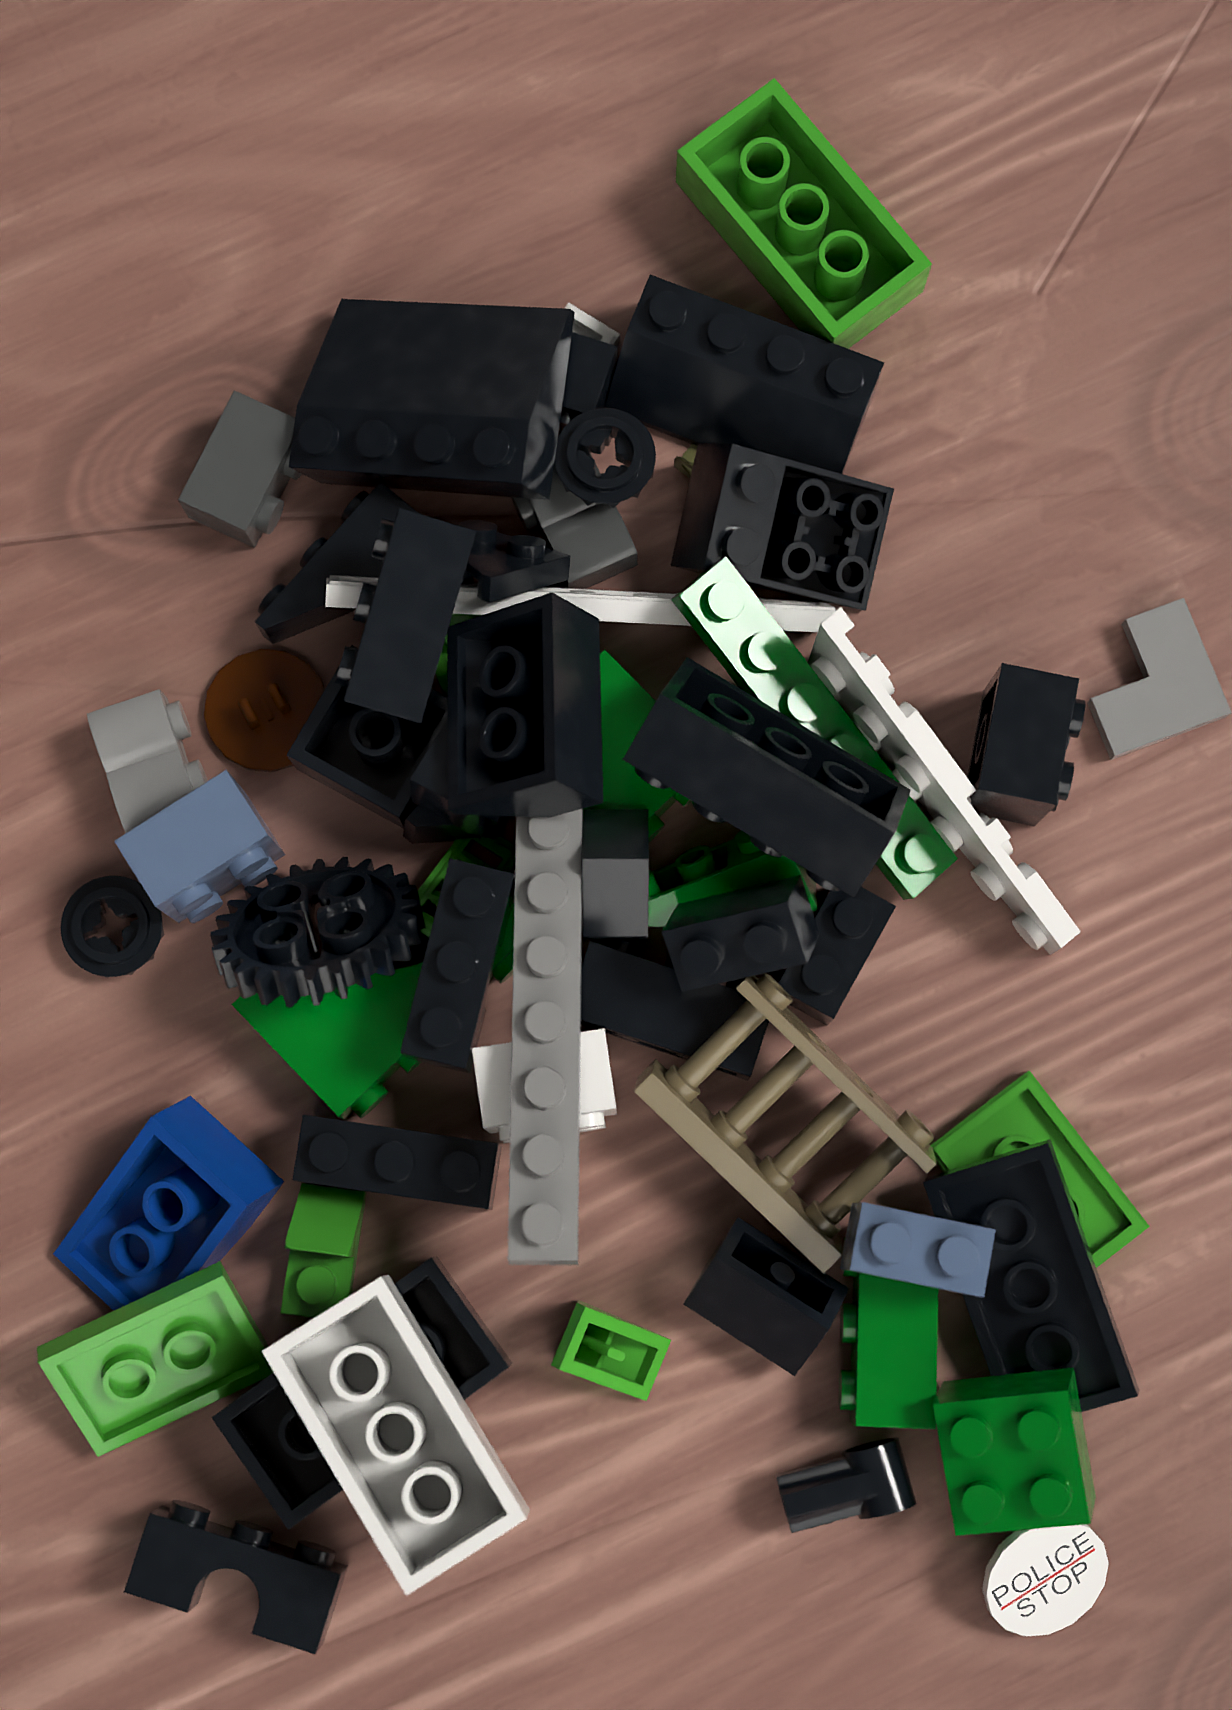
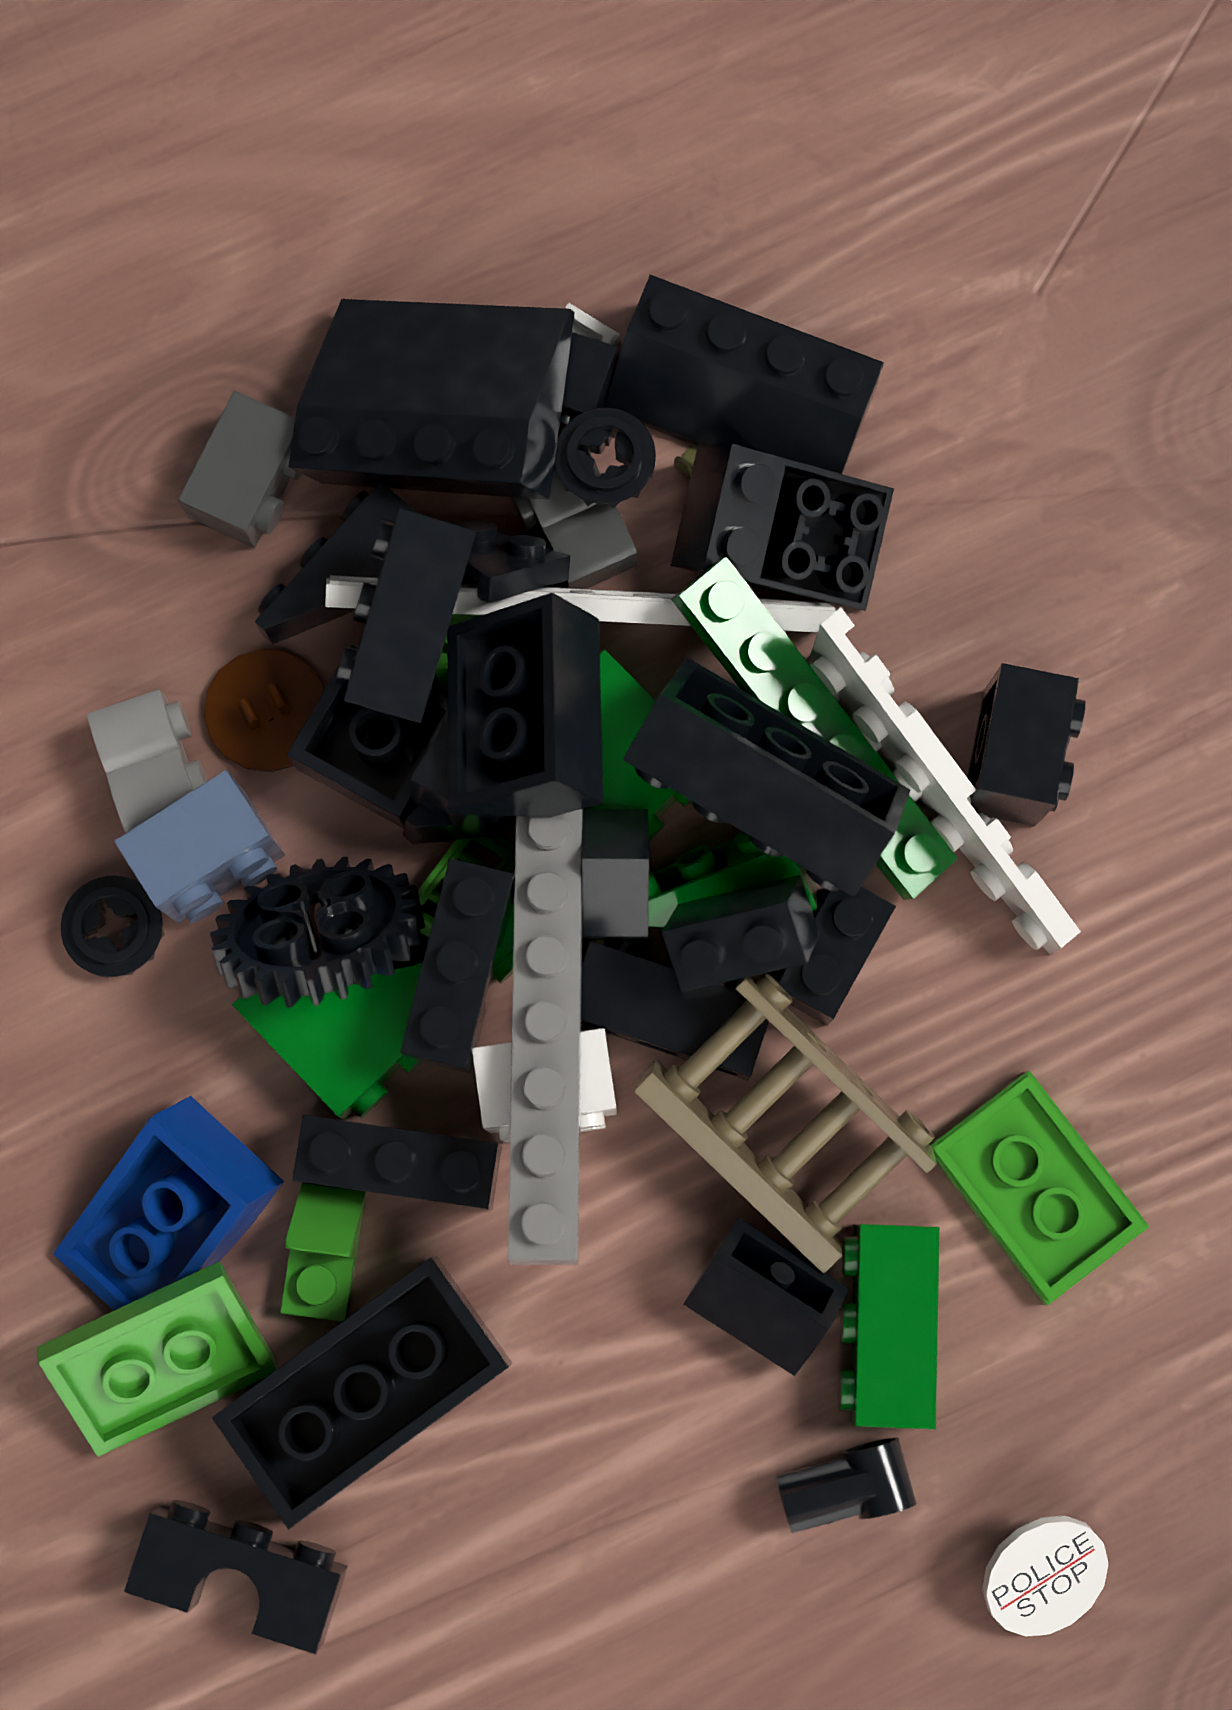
(397, 1433): white brick -> none
(610, 1351): bright green slope -> none
(801, 218): bright green brick -> none
(917, 1249): sand blue brick -> none
(1014, 1452): green brick -> none
(1042, 1284): black plate -> none
(1177, 685): light grey tile -> none

